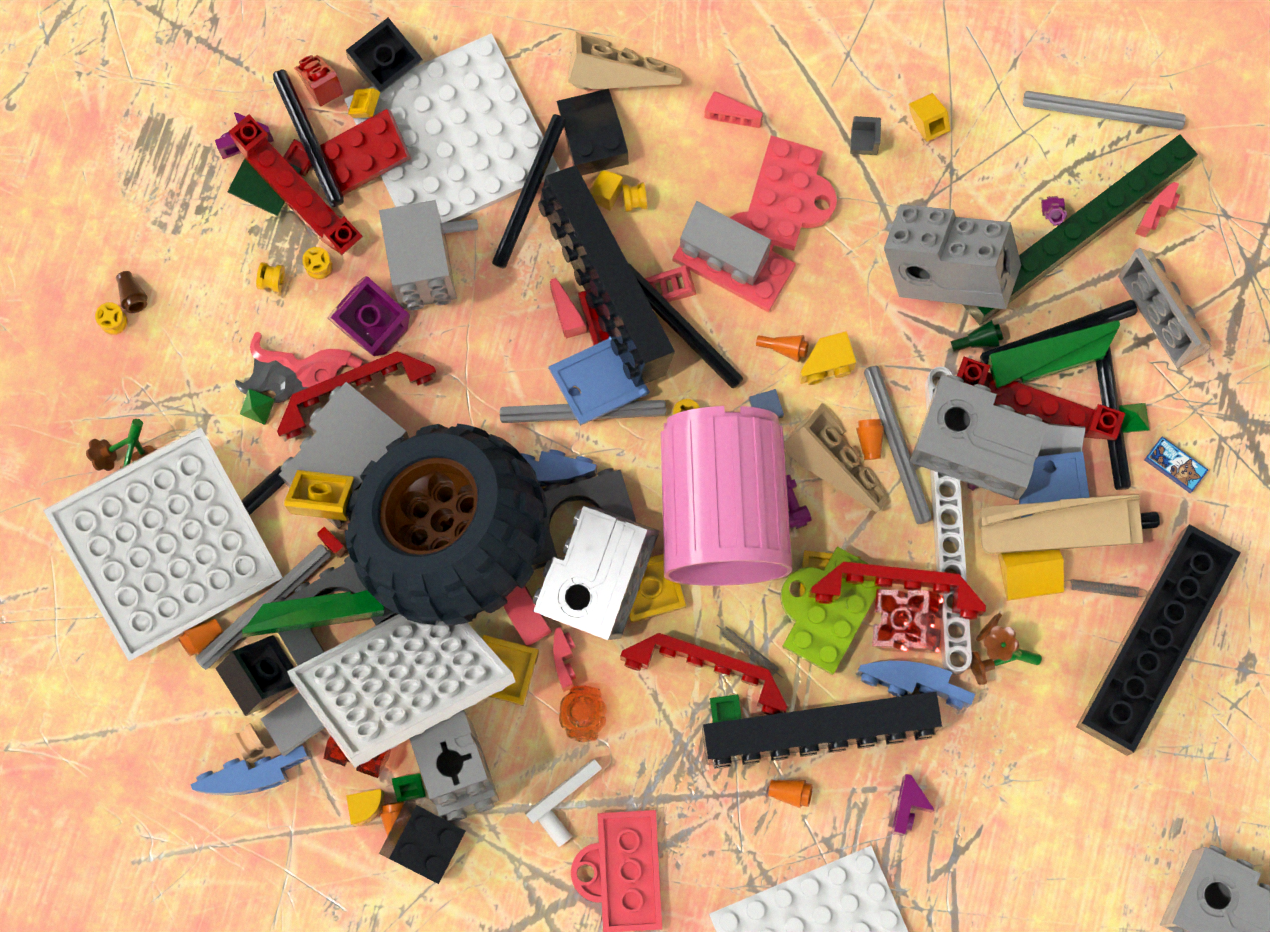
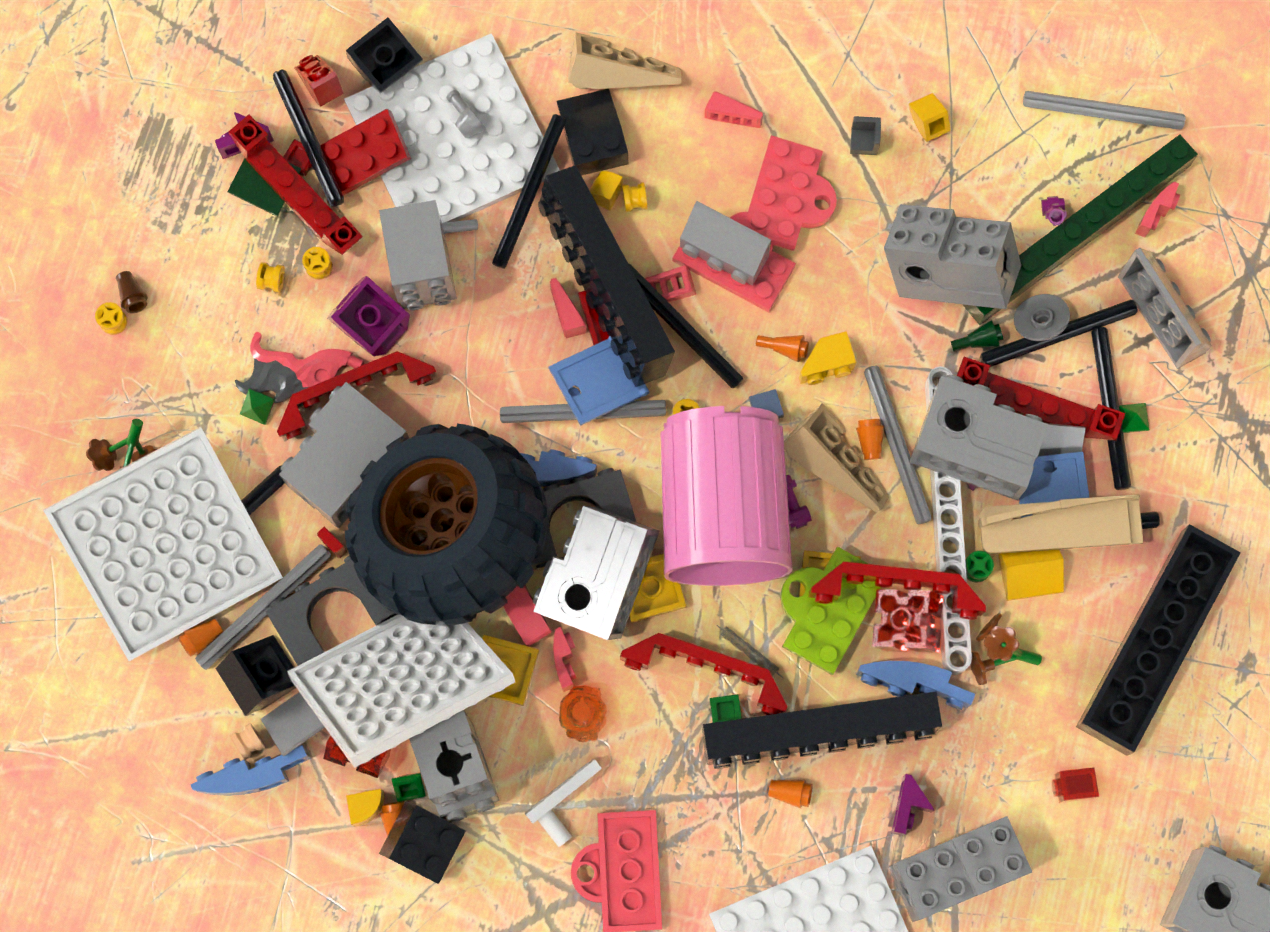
(312, 612): green wedge -> none
(319, 495): yellow slope -> none
(363, 103): yellow tile -> none
(468, 122): none -> light grey bar
(960, 869): none -> light grey piece
(982, 562): none -> green wheel
(1039, 309): none -> light grey dish
(1052, 355): green wedge -> none
(1075, 785): none -> clear red brick
(1108, 591): light grey piece -> none
(1176, 464): tile -> none

